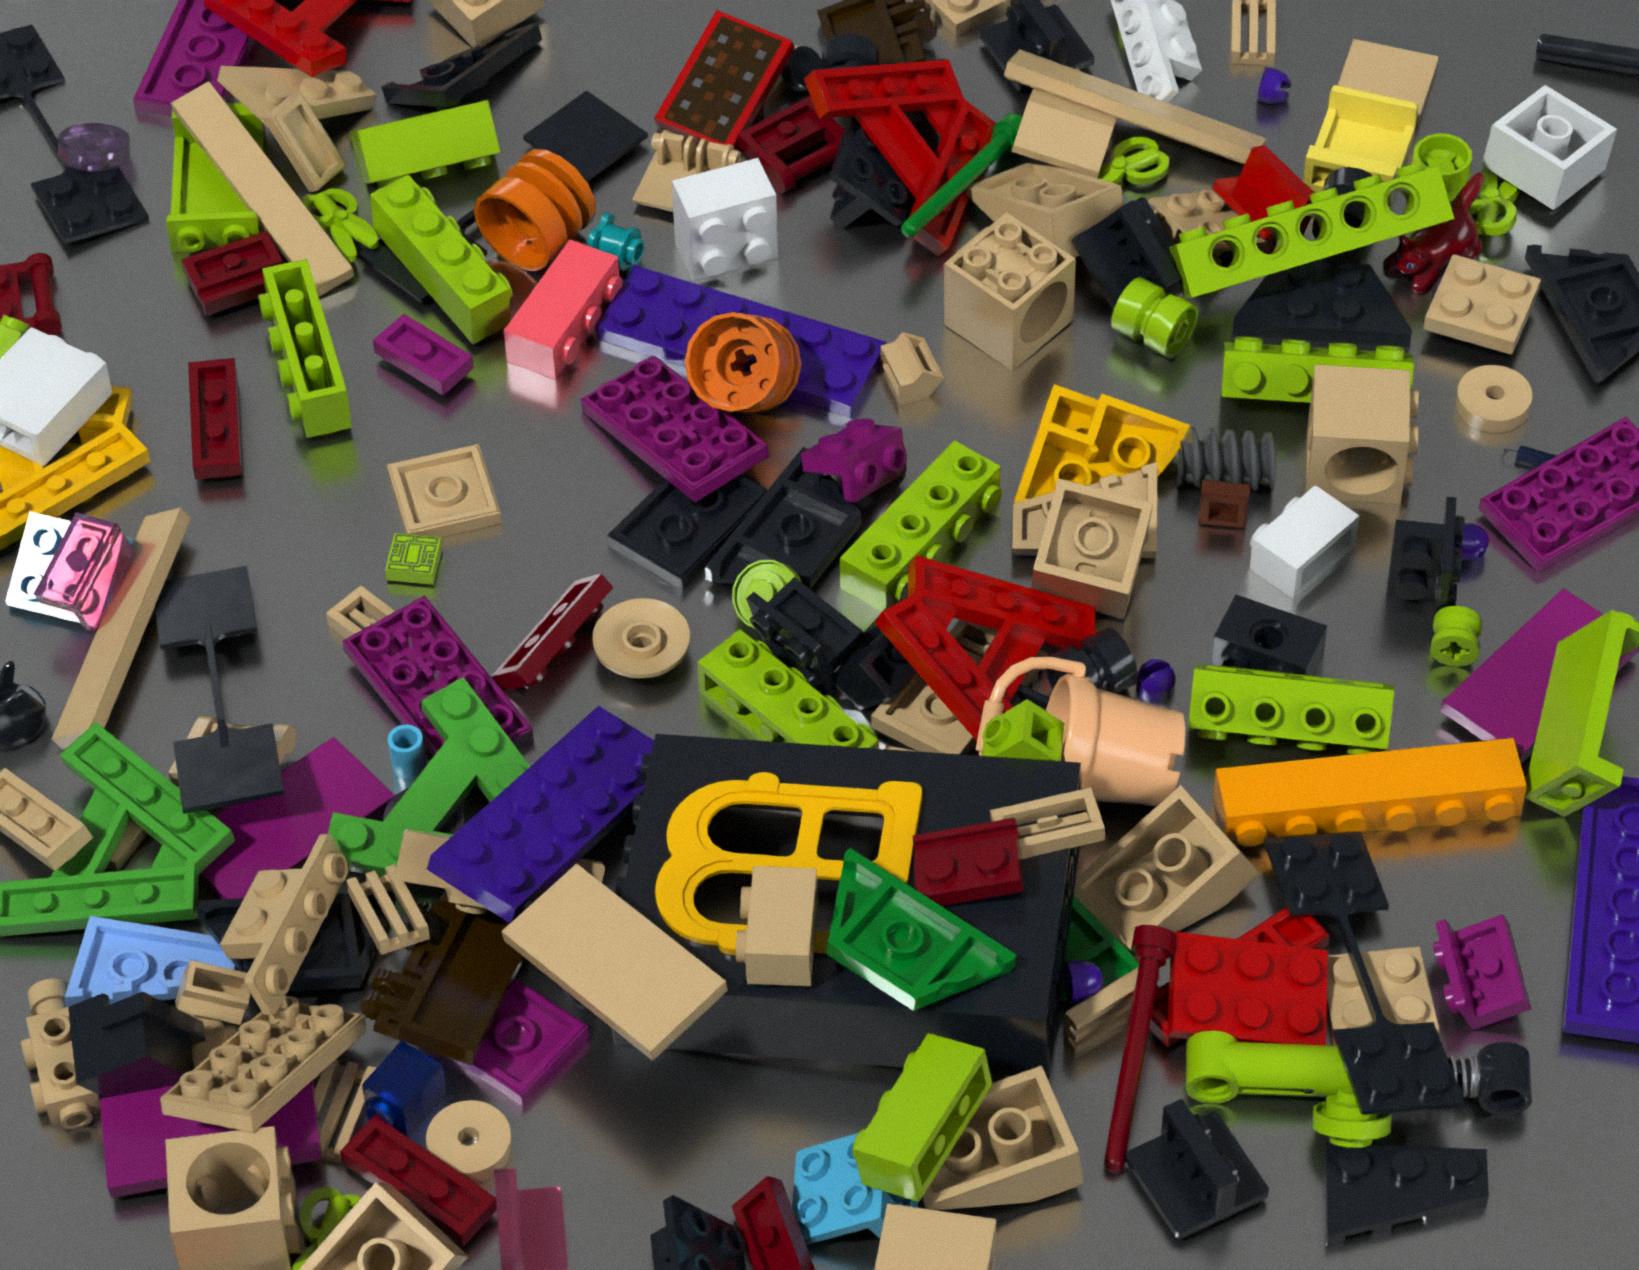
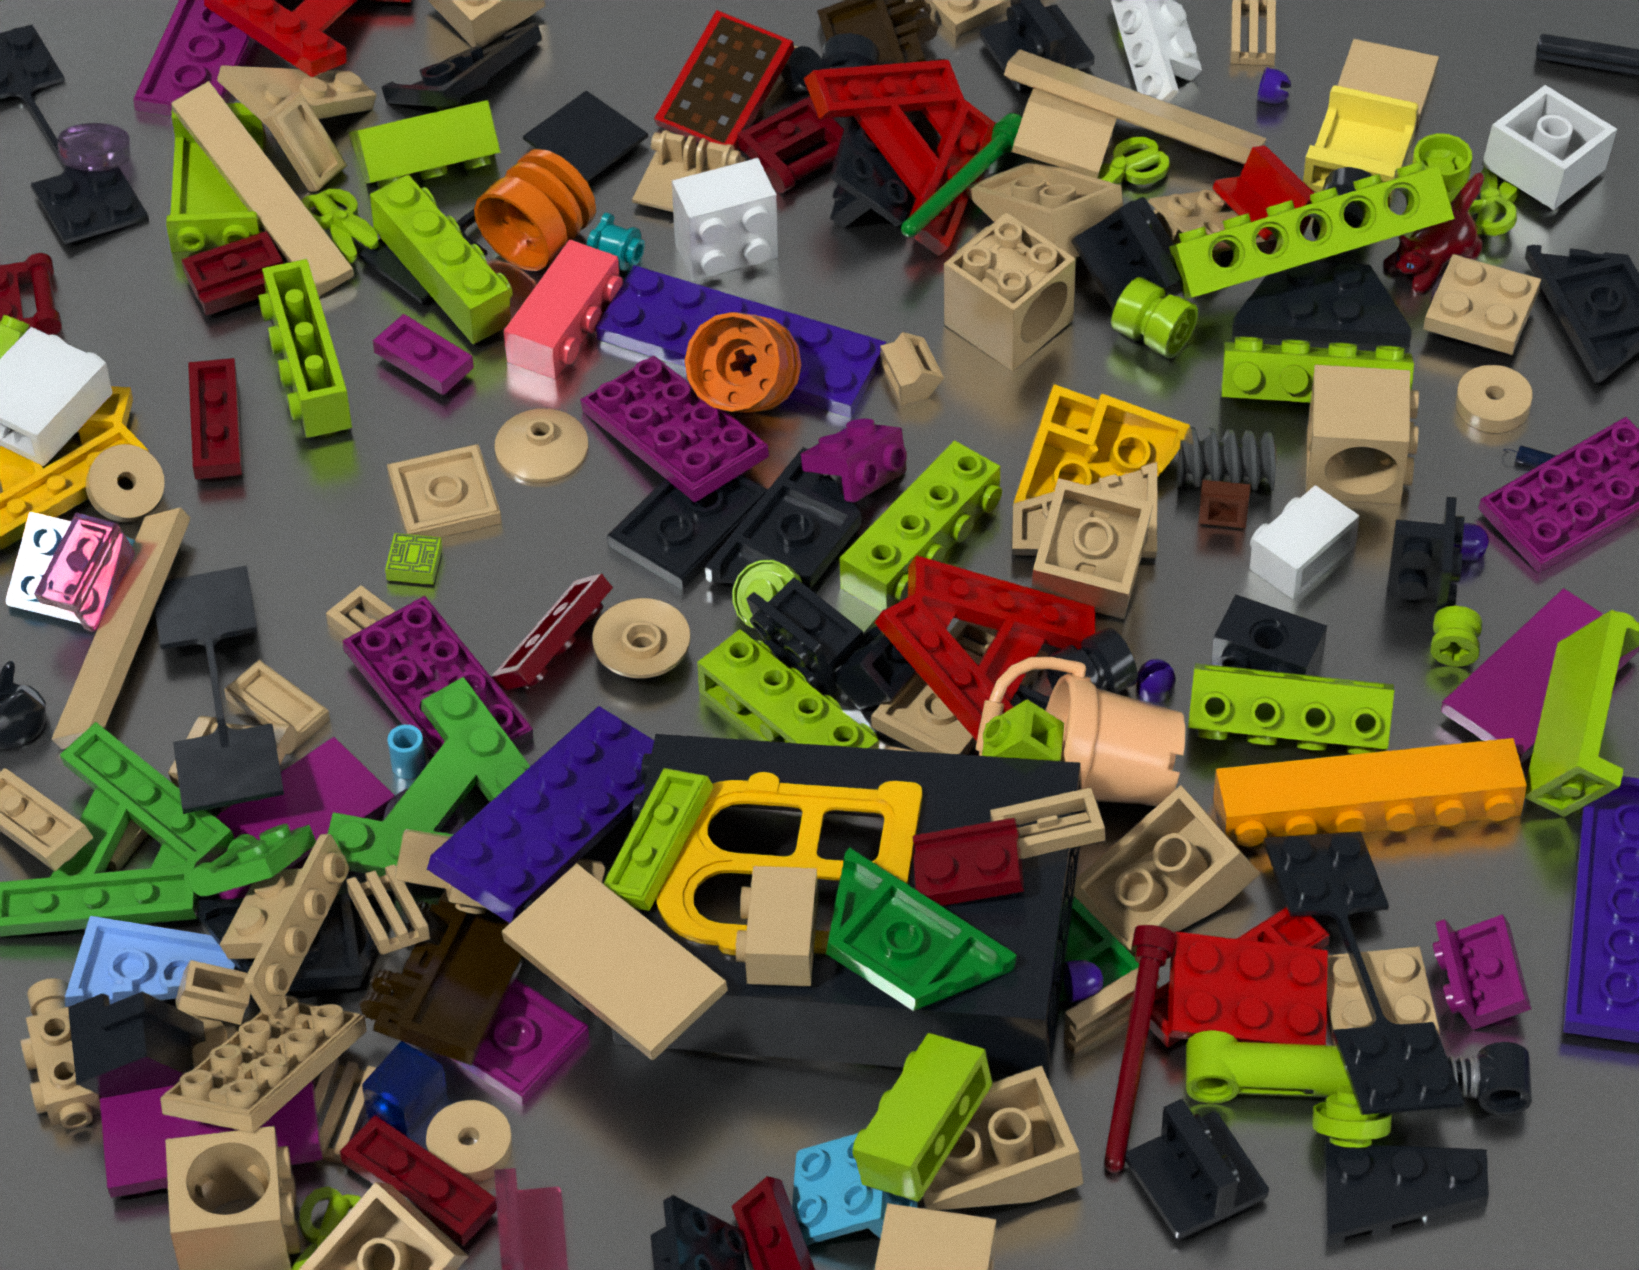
(128, 462): none -> tan piece
(251, 859): none -> bright green plate
(274, 700): none -> tan tile
(541, 445): none -> tan dish
(658, 837): none -> lime tile

